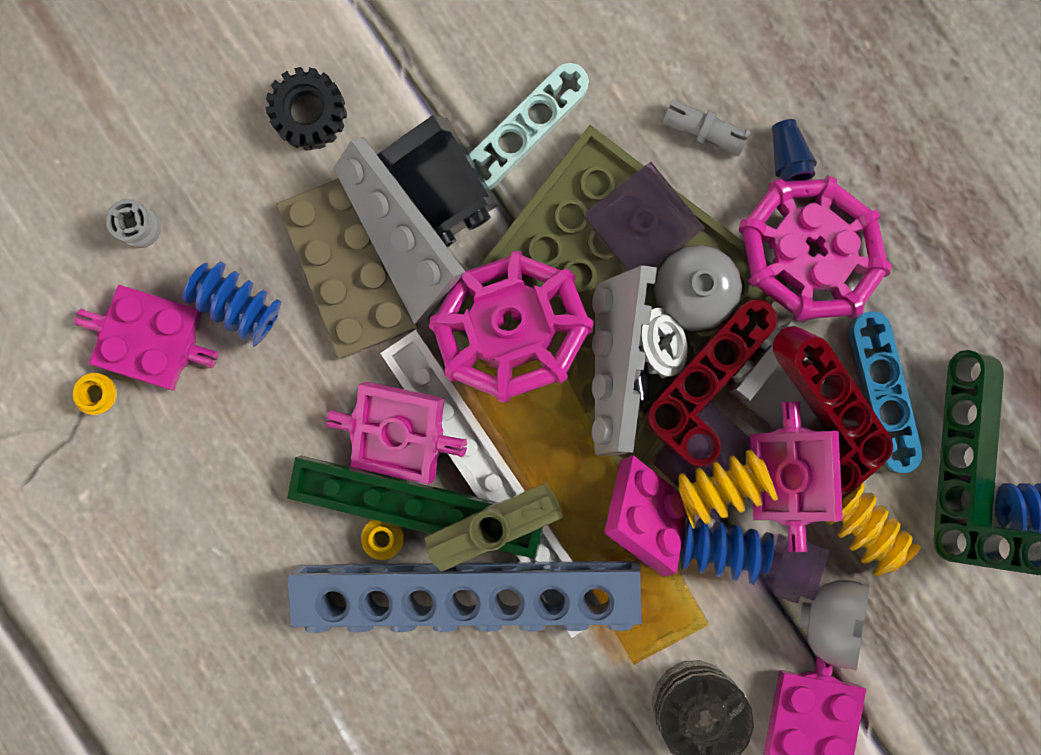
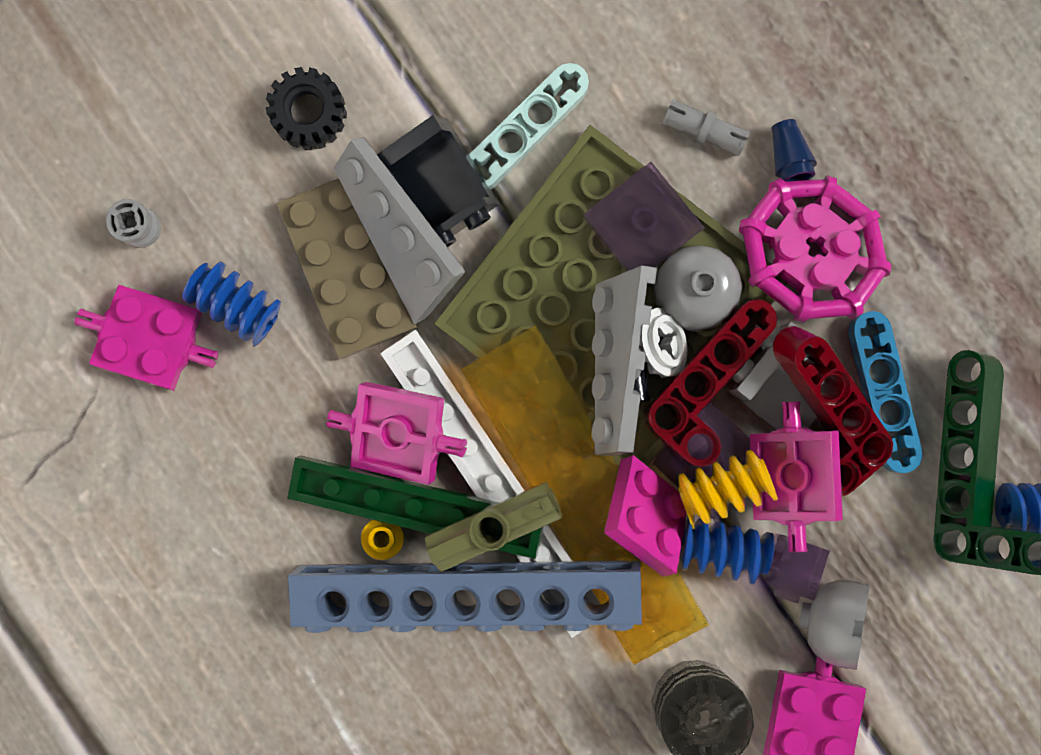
(82, 393): yellow plate -> none
(519, 346): dark pink plate -> none
(875, 532): yellow piece -> none

